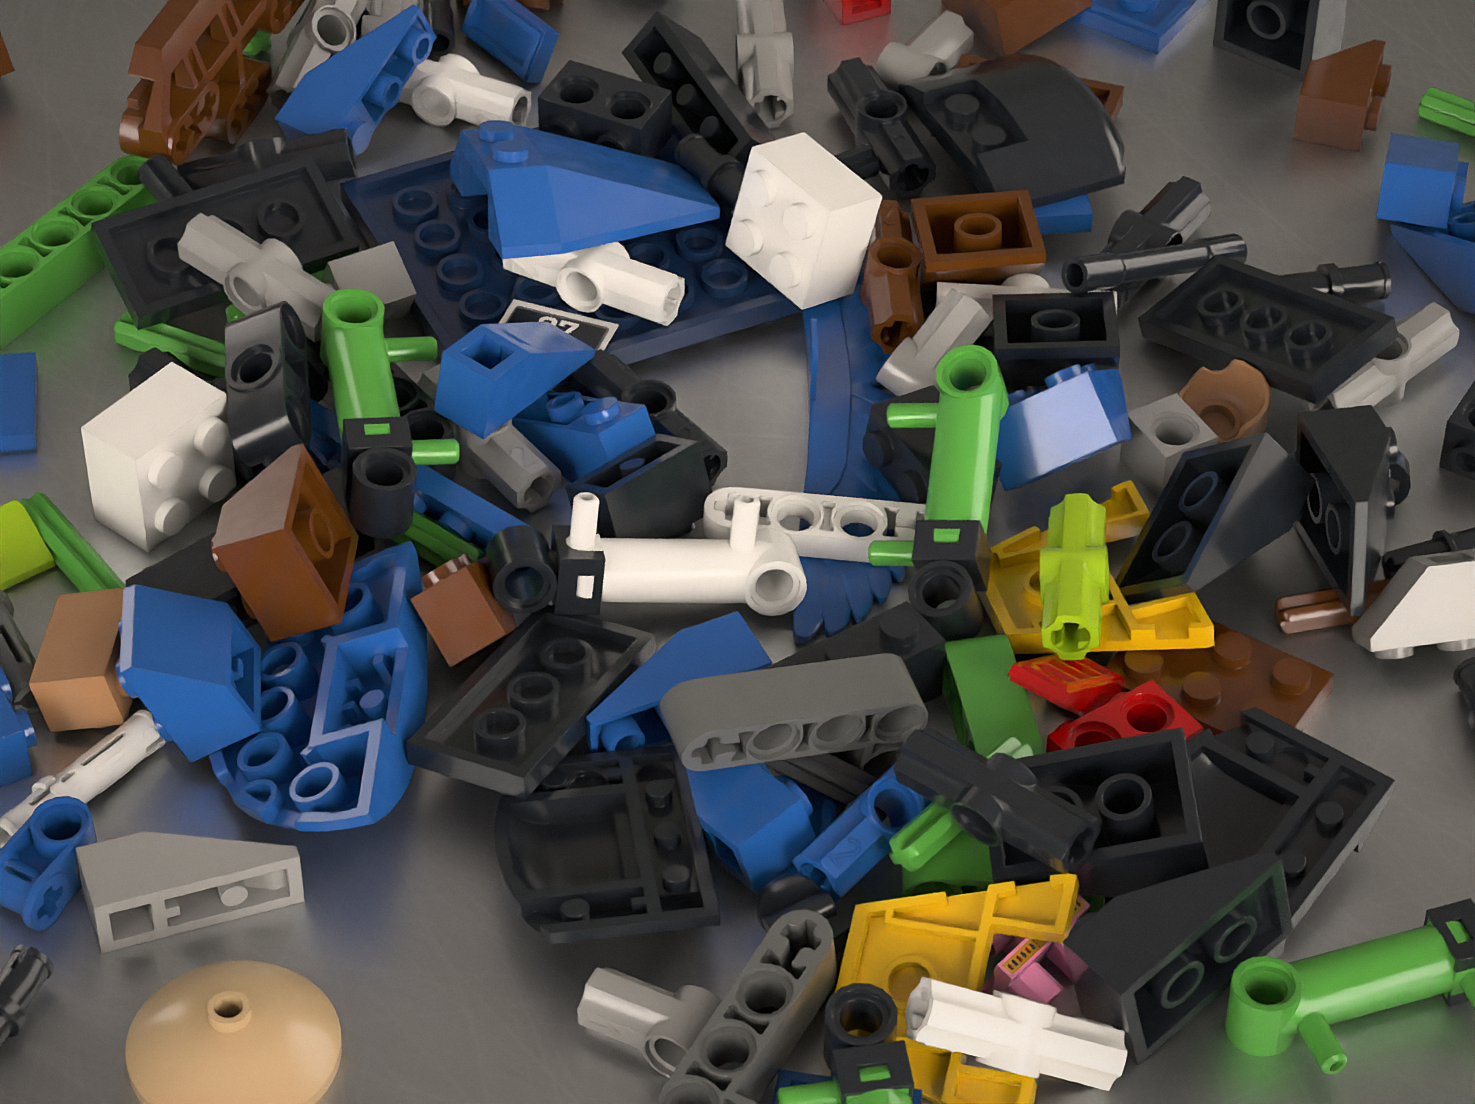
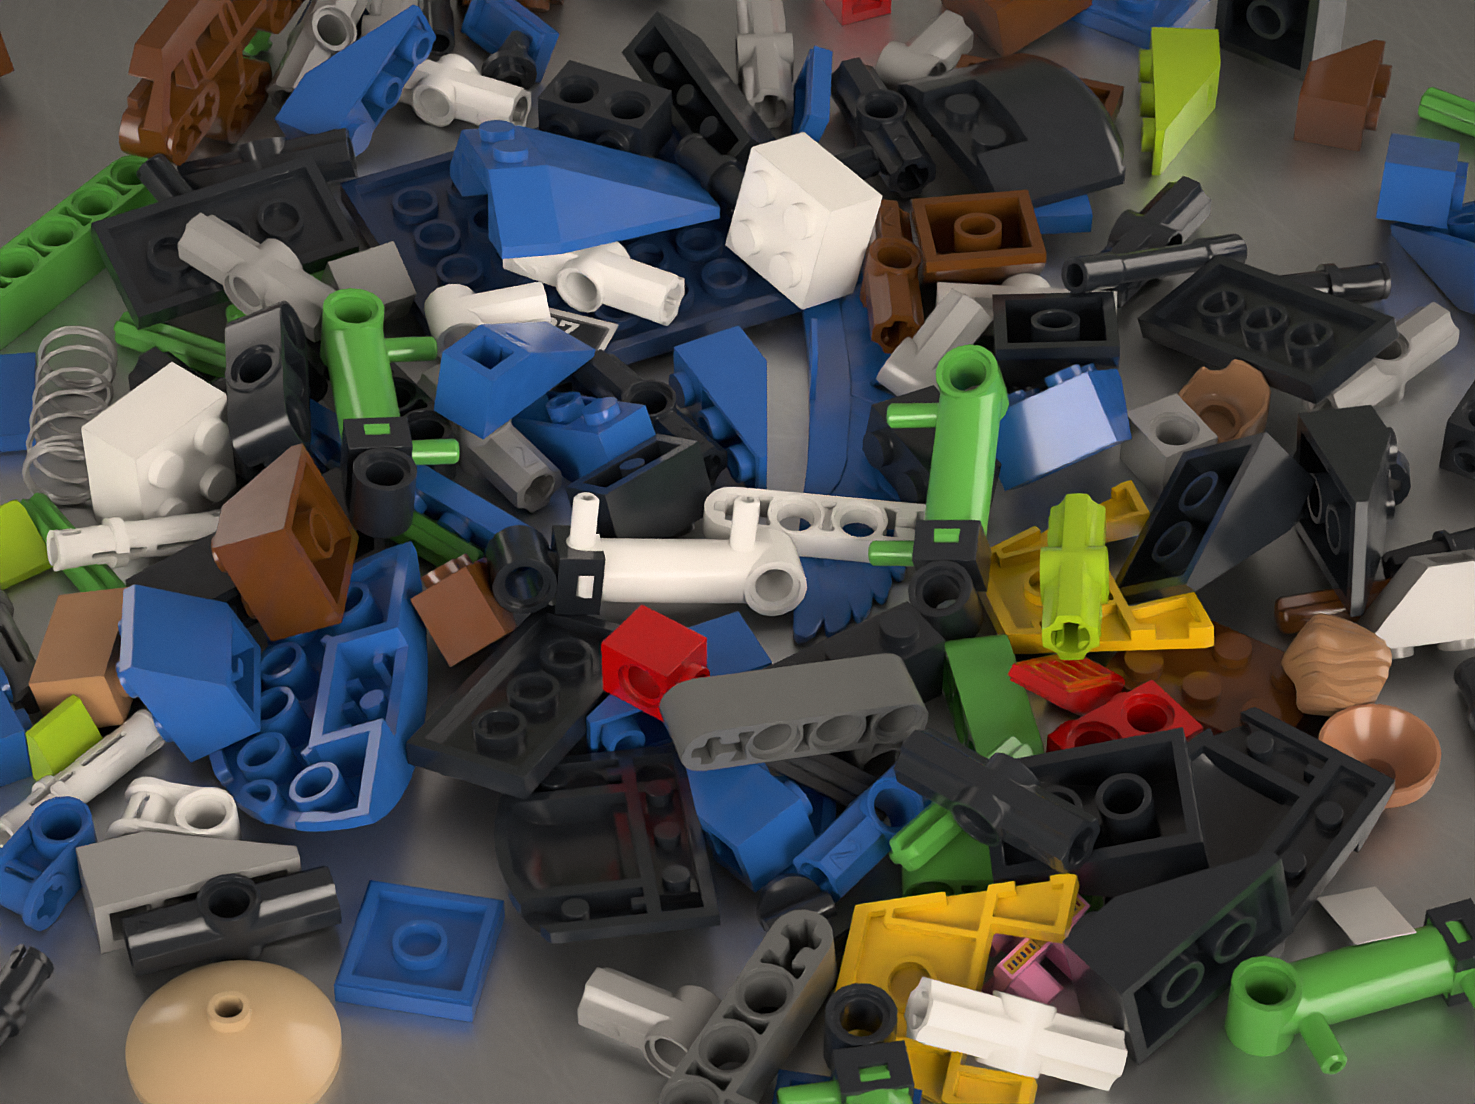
(61, 738): none -> lime slope
(72, 387): none -> light grey piece
(120, 541): none -> white pin
(177, 810): none -> white piece
(230, 920): none -> black piece
(420, 951): none -> blue tile
(457, 310): none -> white piece
(512, 62): none -> black plate
(651, 657): none -> red brick
(725, 391): none -> blue slope
(813, 94): none -> blue tile
(1176, 89): none -> lime slope
(1336, 665): none -> medium nougat hair
(1366, 915): none -> white sticker
(1389, 743): none -> nougat piece

